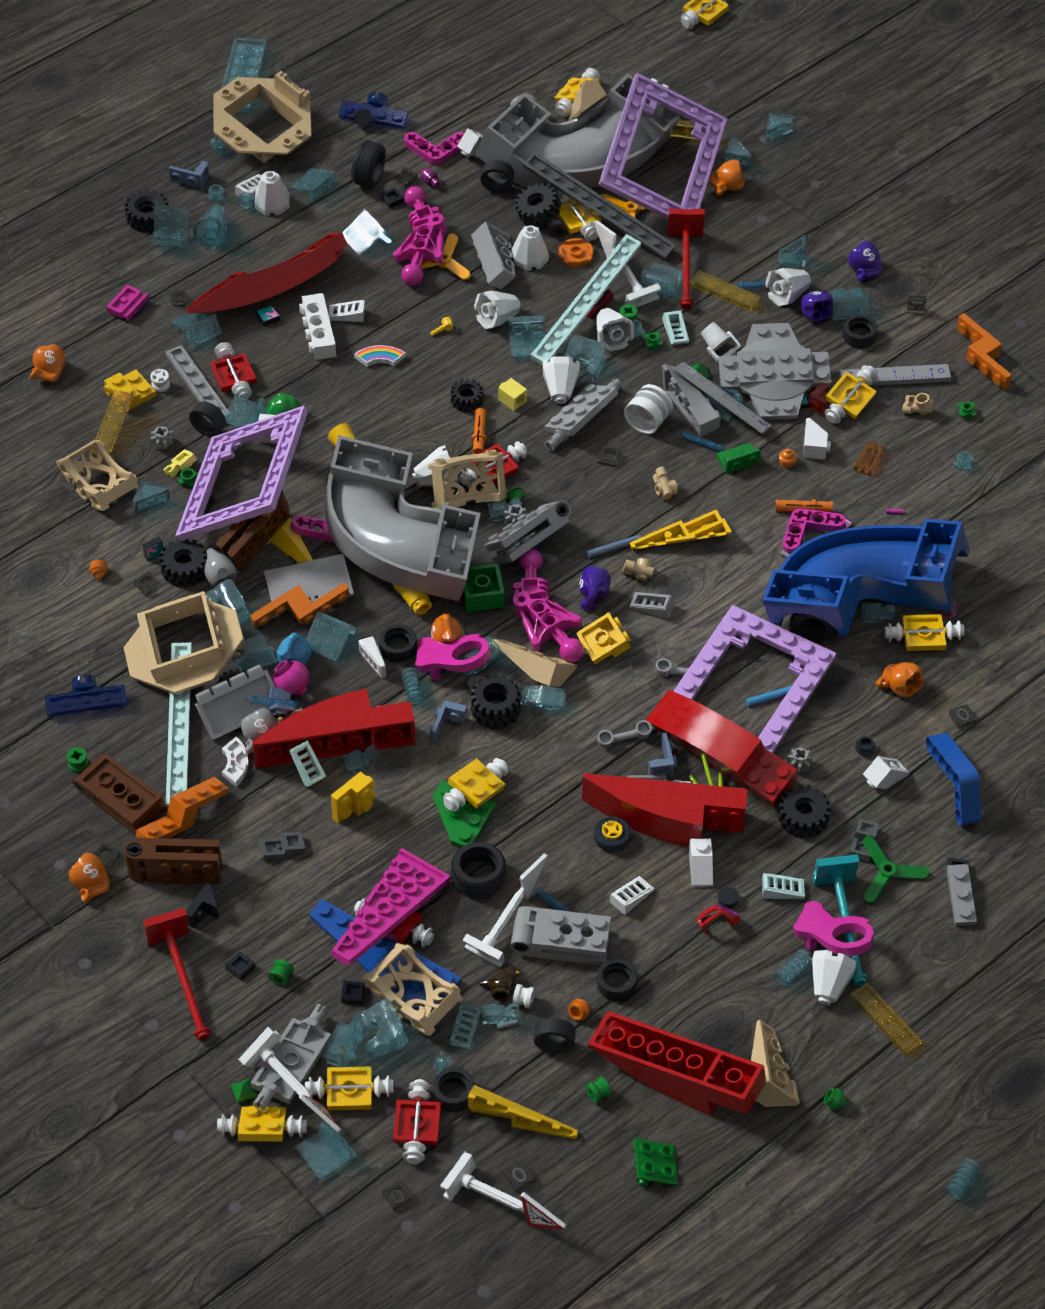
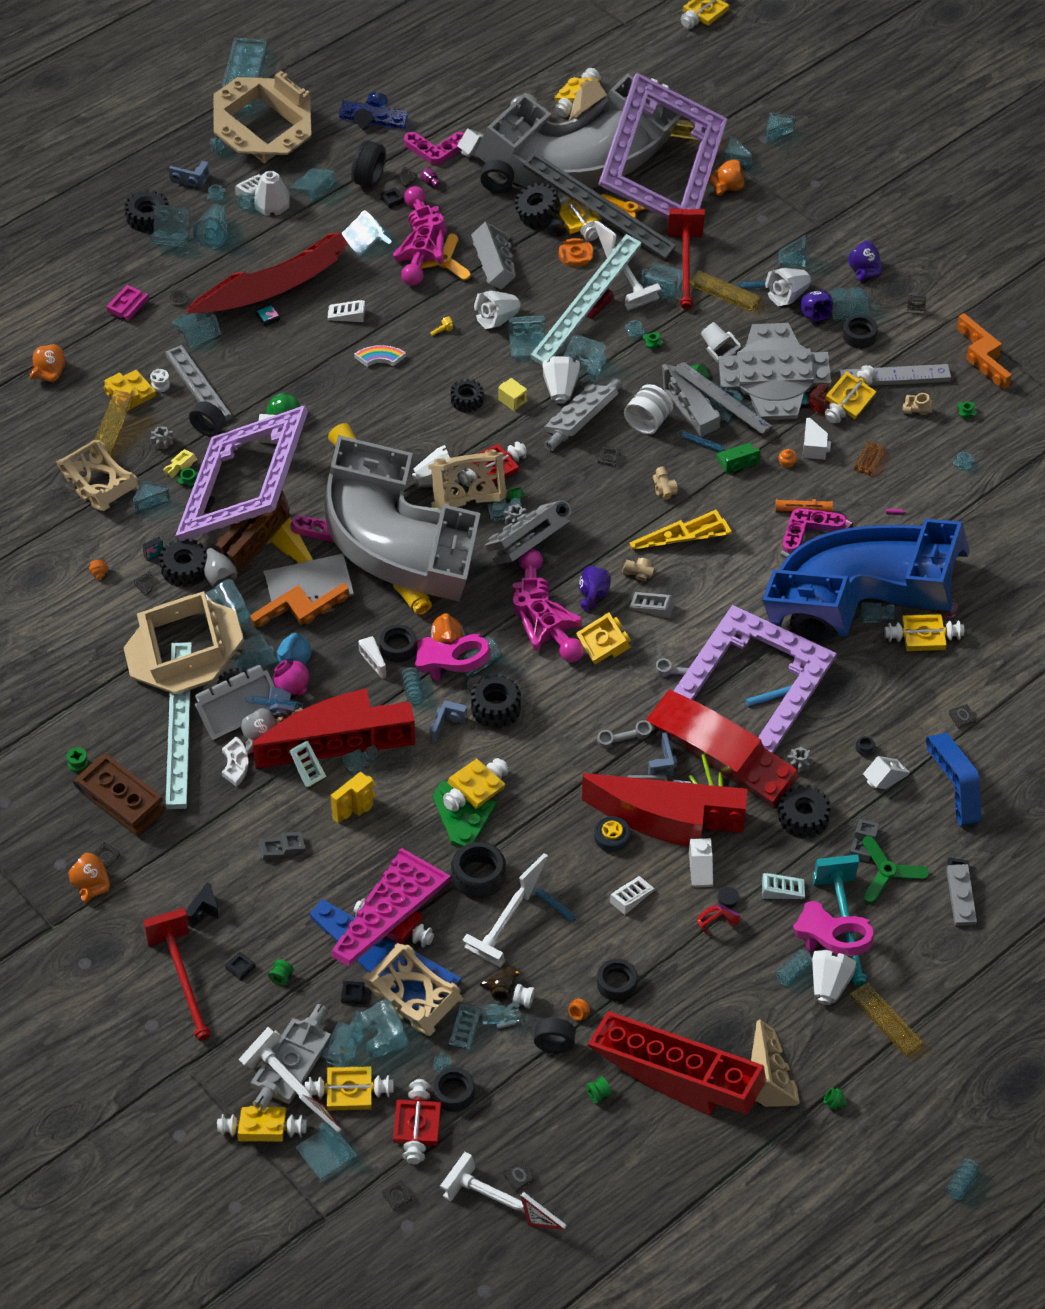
(85, 697): clear blue plate -> none
(174, 860): reddish brown hinge -> none
(183, 810): orange bracket -> none
(233, 371): red plate -> none
(243, 1091): green slope -> none
(244, 412): clear light blue hinge -> none
(318, 326): white brick -> none
(329, 635): clear light blue bracket -> none
(479, 436): orange pin -> none
(483, 588): green brick -> none
(522, 1117): yellow wedge -> none
(530, 249): white cone -> none
(540, 668): tan wedge -> none
(543, 696): clear light blue slope -> none
(561, 935): light grey hinge -> none
(611, 547): sand blue bar -> none
(614, 329): white cone -> none
(629, 311): green wheel -> none
(654, 1162): green hinge -> none
(671, 317): light aqua slope -> none
(902, 679): orange piece -> none

